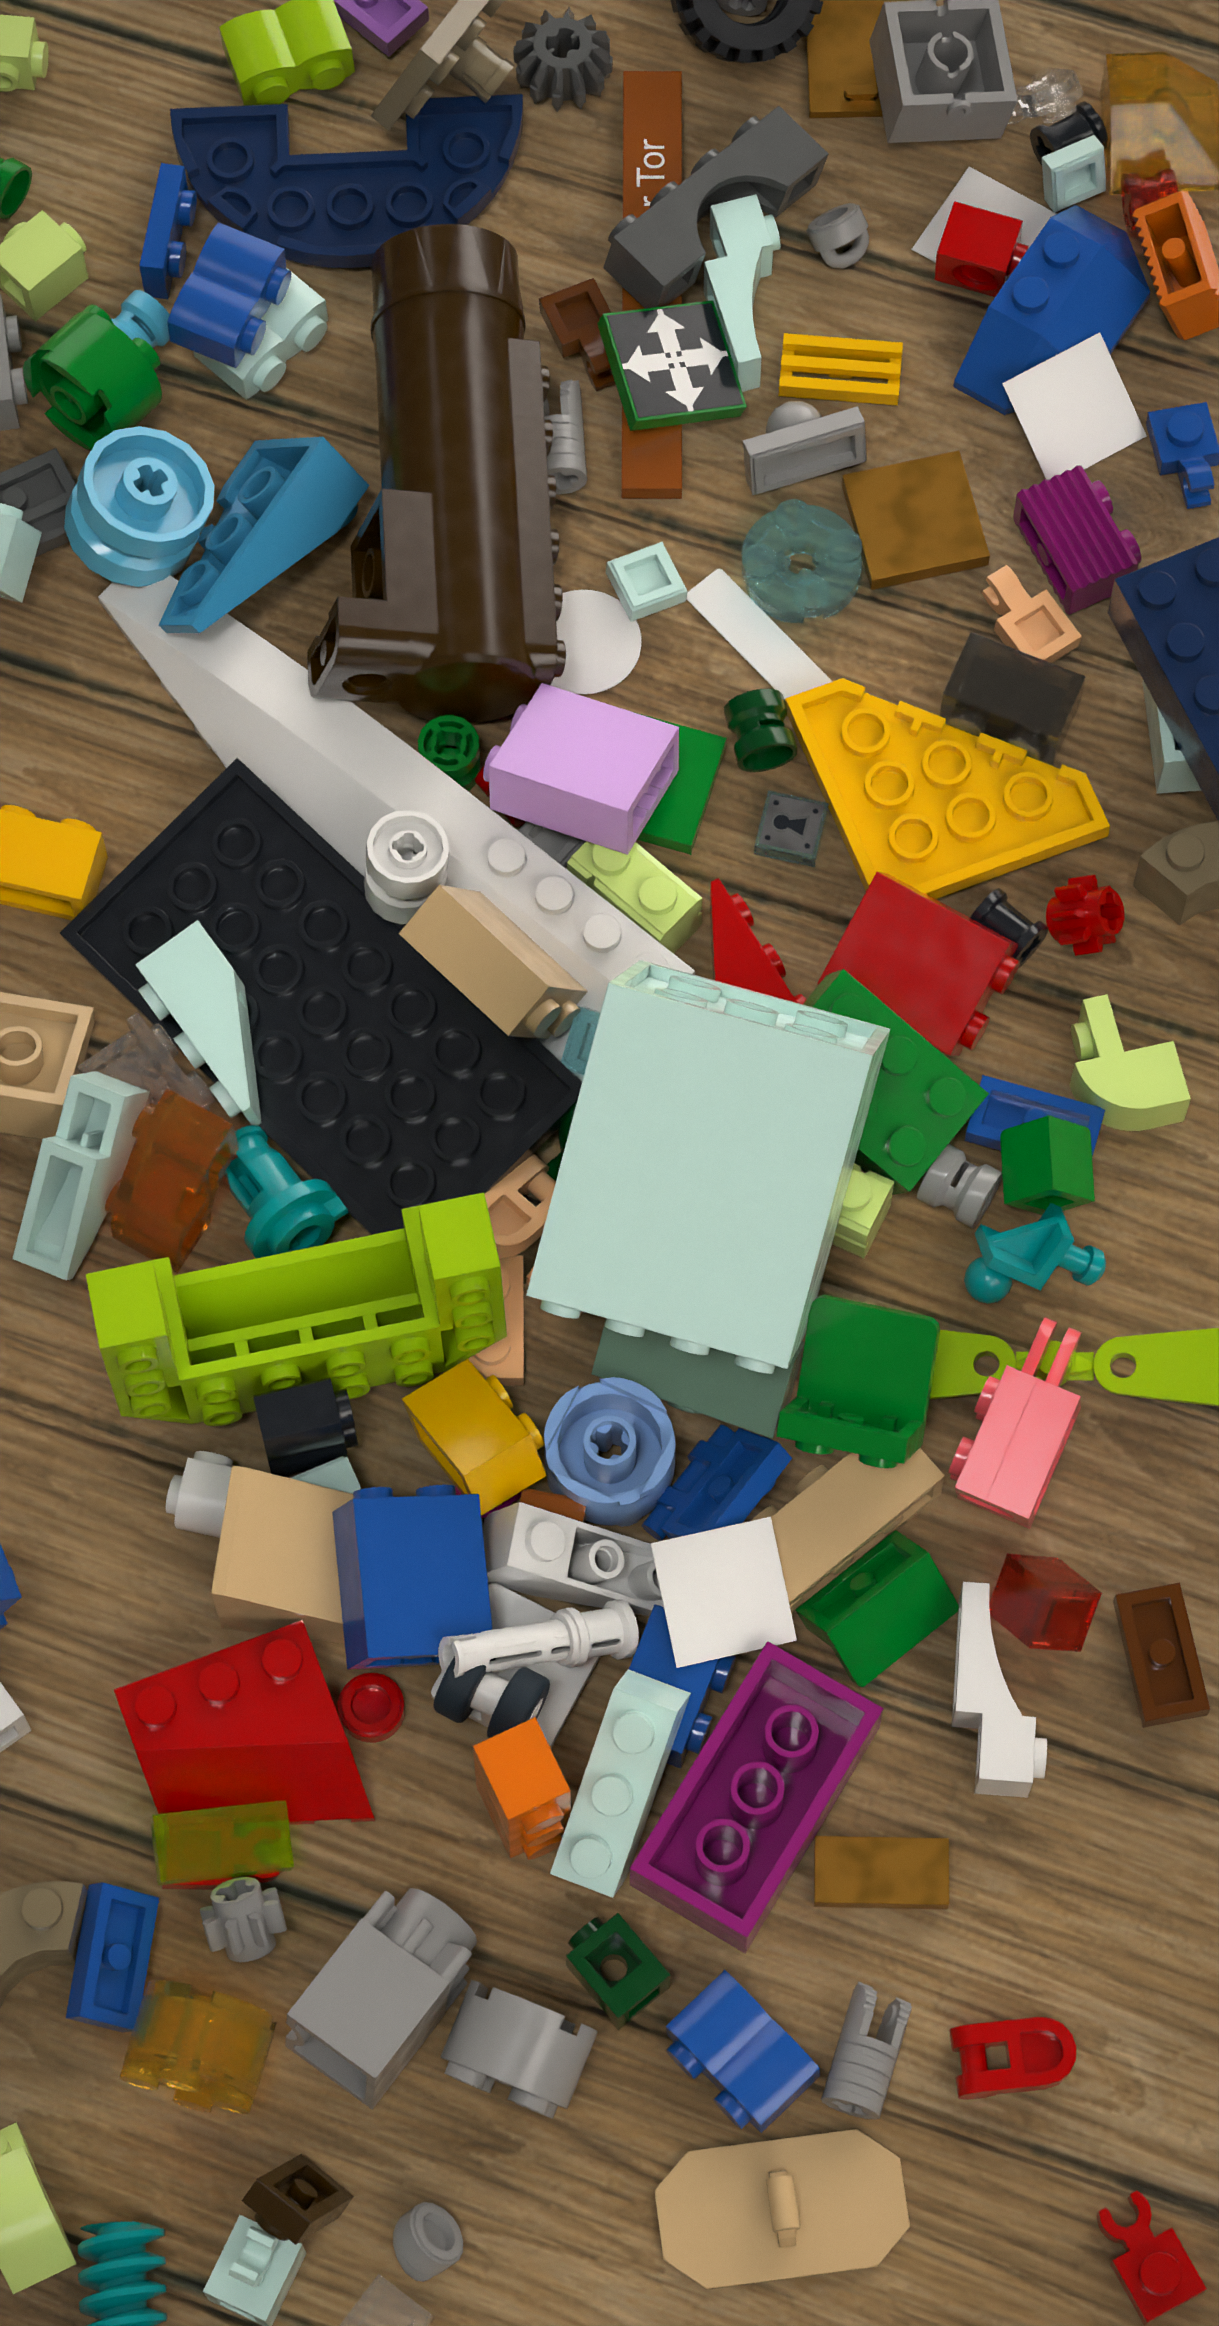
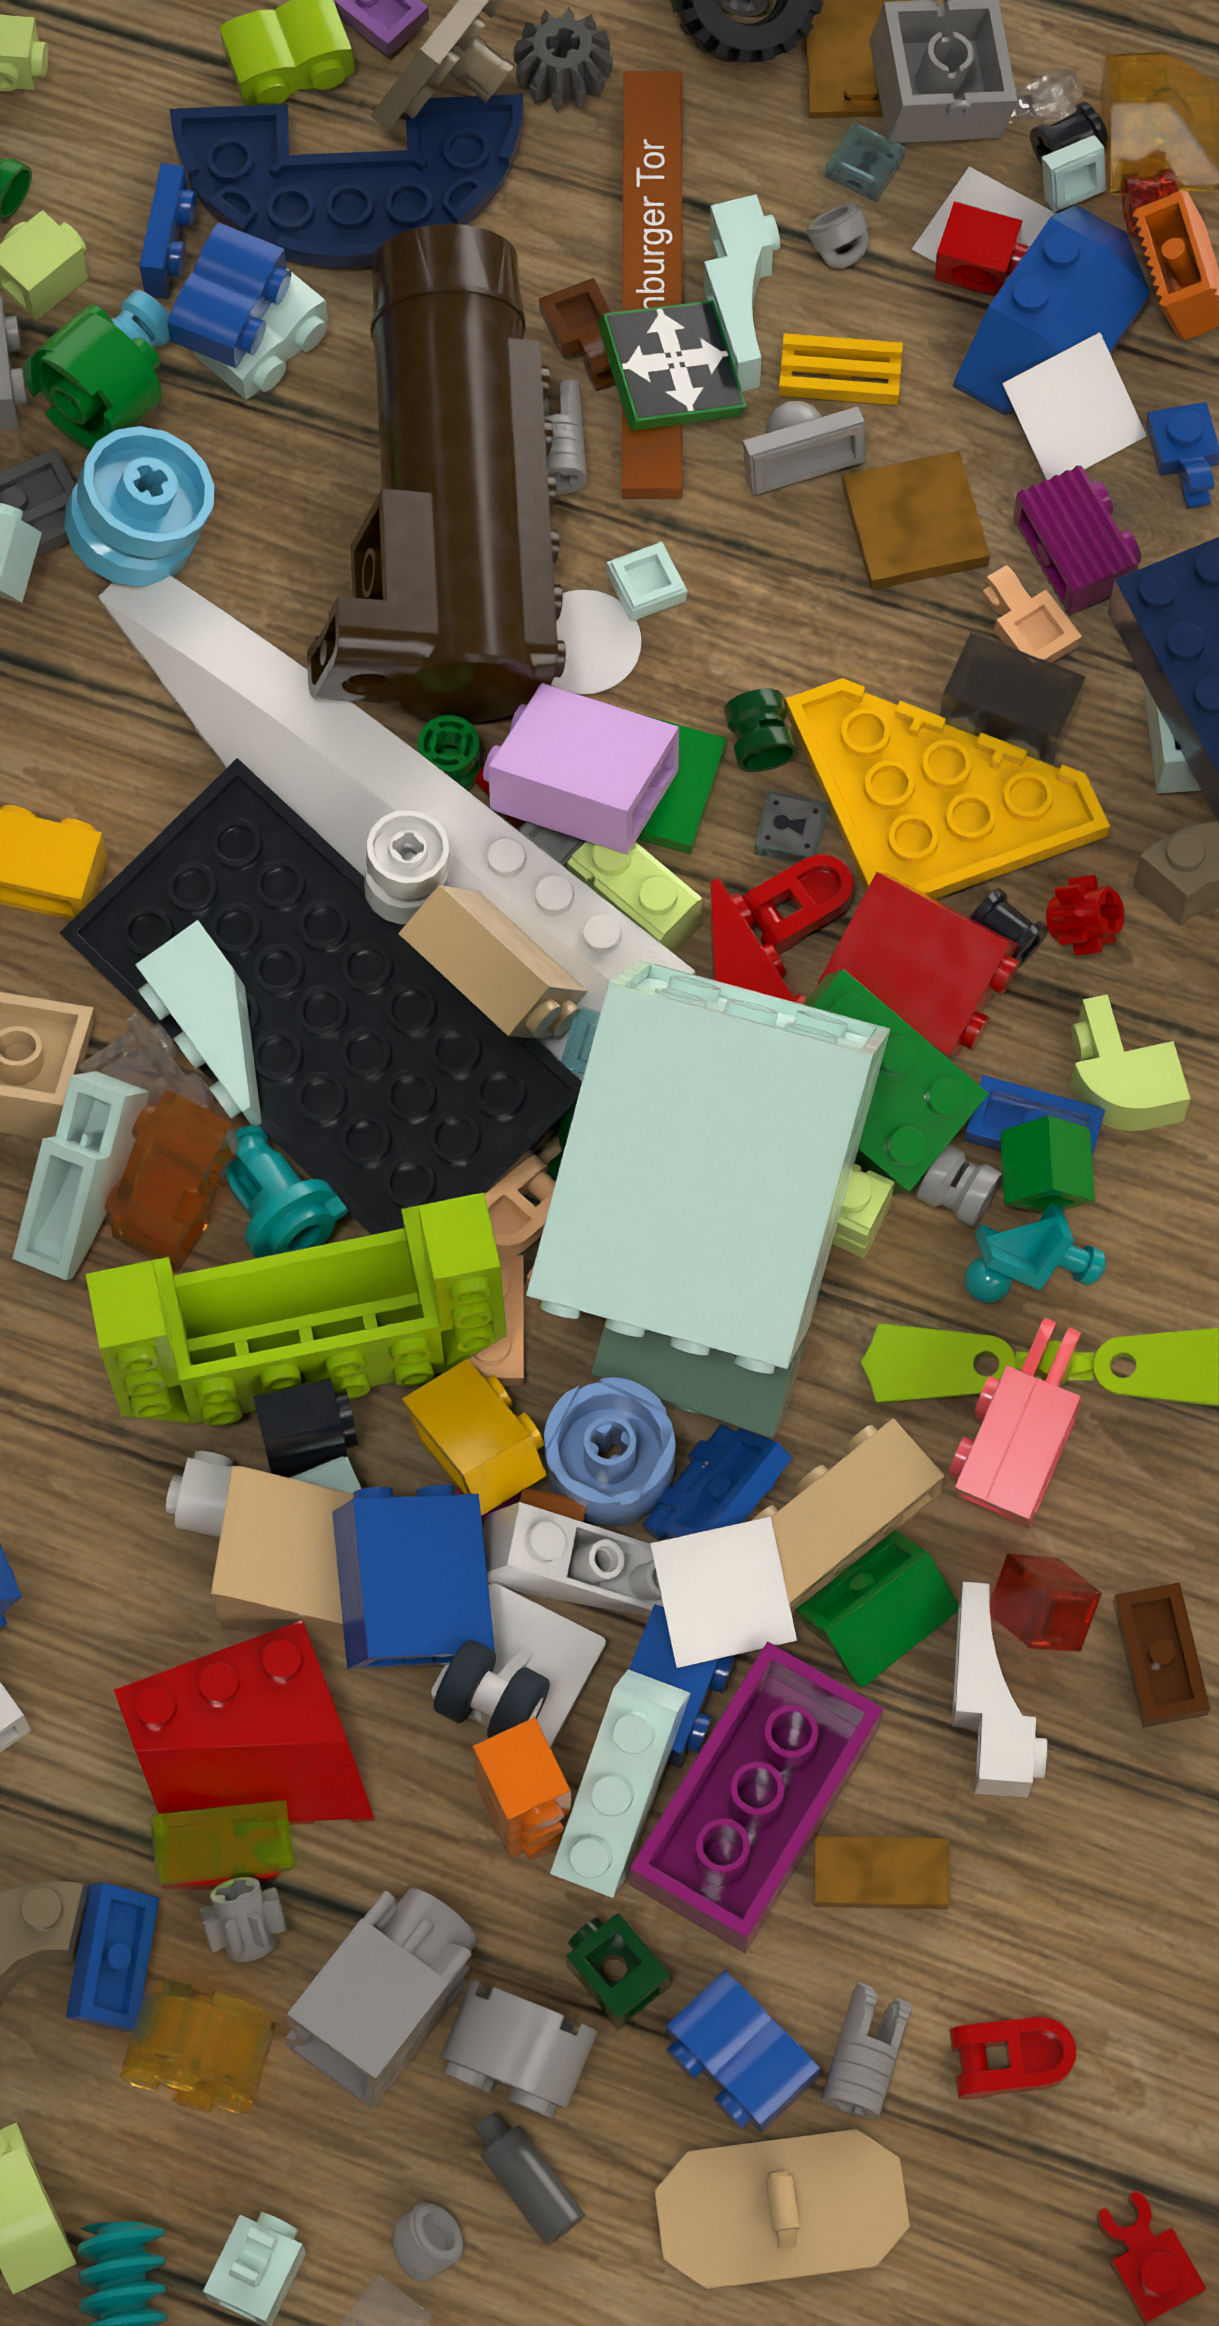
(275, 512): dark azure wedge -> none
(296, 2200): dark brown plate -> none
(371, 1707): red tile -> none
(528, 2179): none -> dark grey cylinder
(565, 1638): white pin -> none
(661, 249): dark grey arch -> none
(755, 635): white sticker -> none
(797, 530): clear light blue plate -> none
(816, 887): none -> red plate
(863, 1382): green bracket -> none
(865, 162): none -> clear light blue tile

